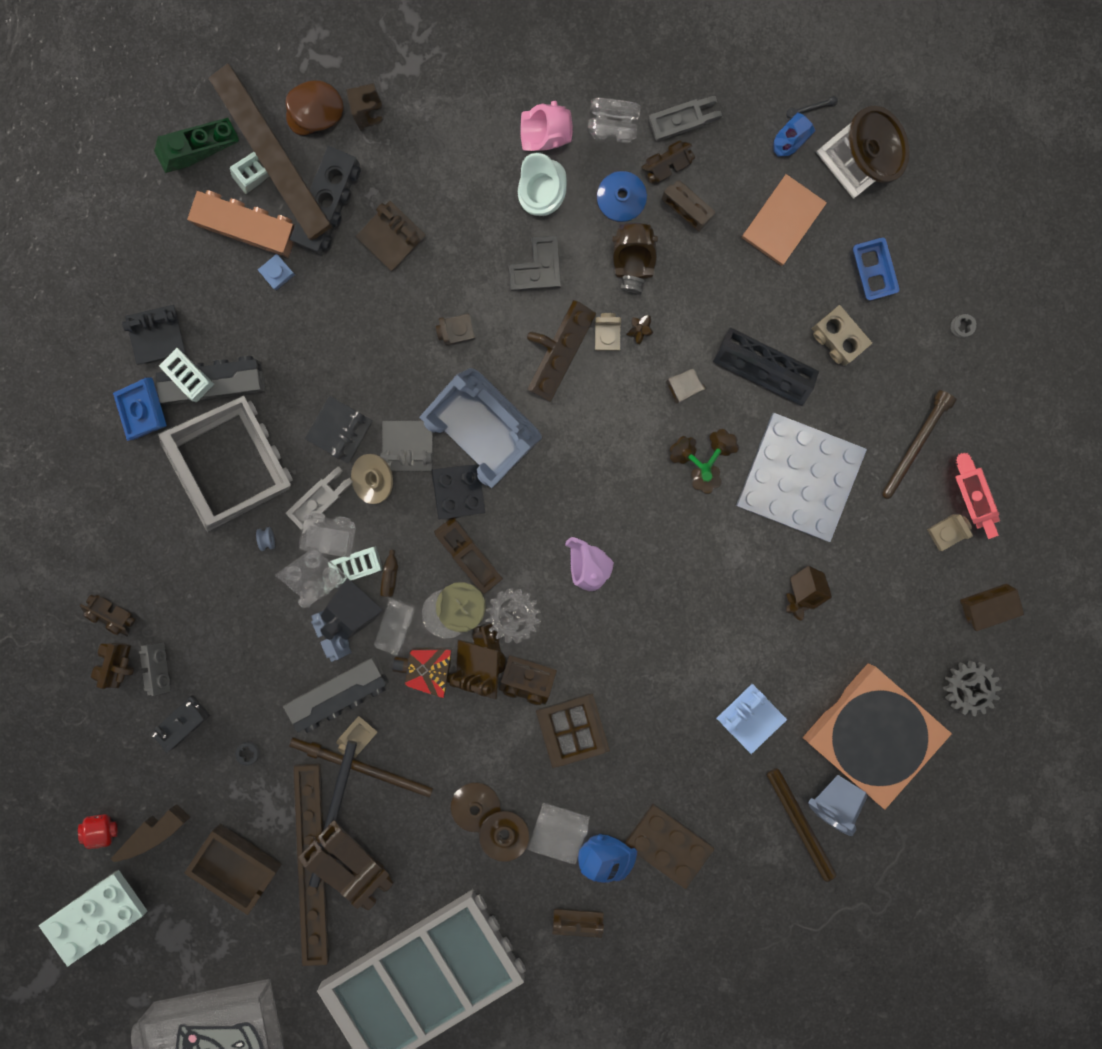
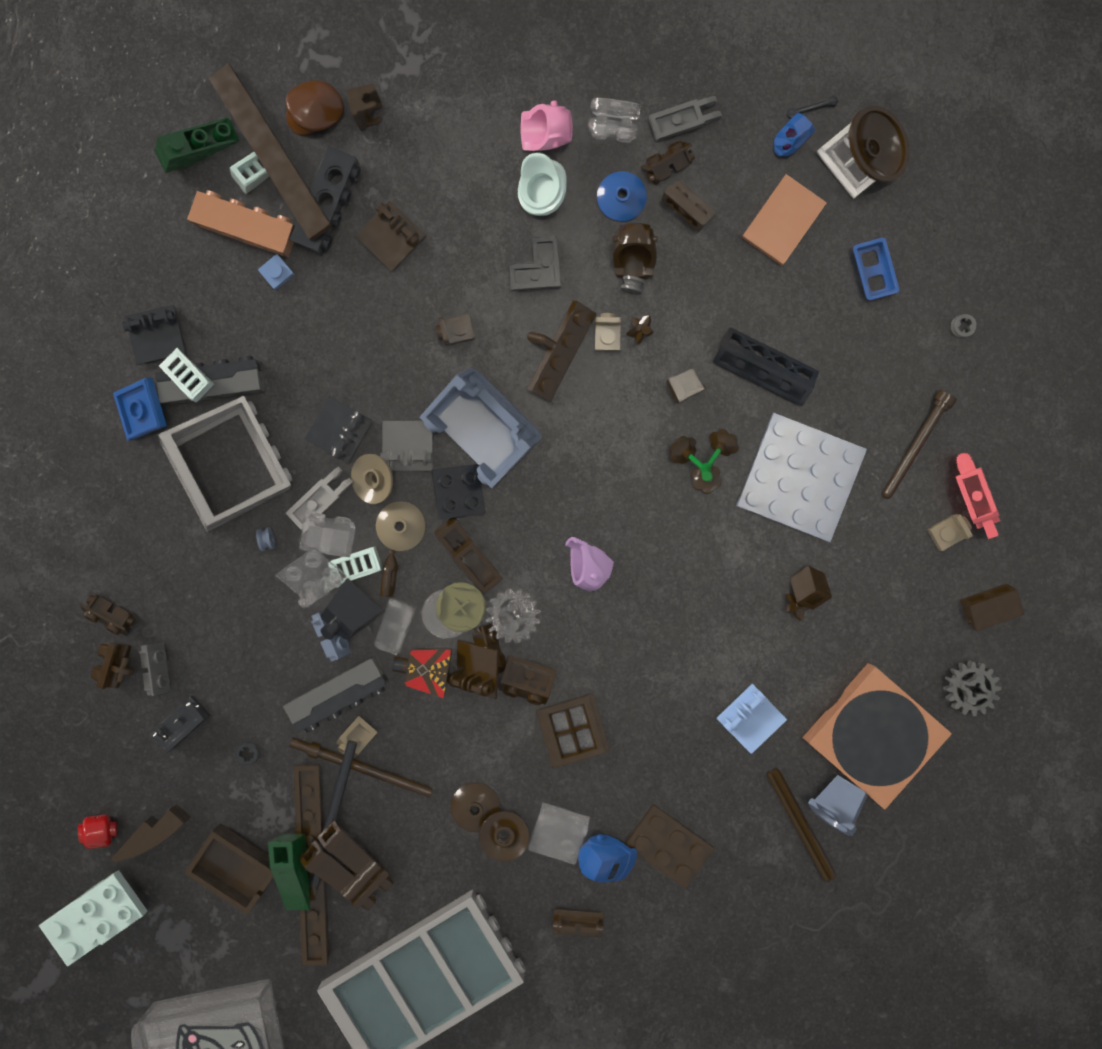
(289, 871): none -> dark green slope
(413, 523): none -> dark tan dish
(846, 331): dark tan brick -> none

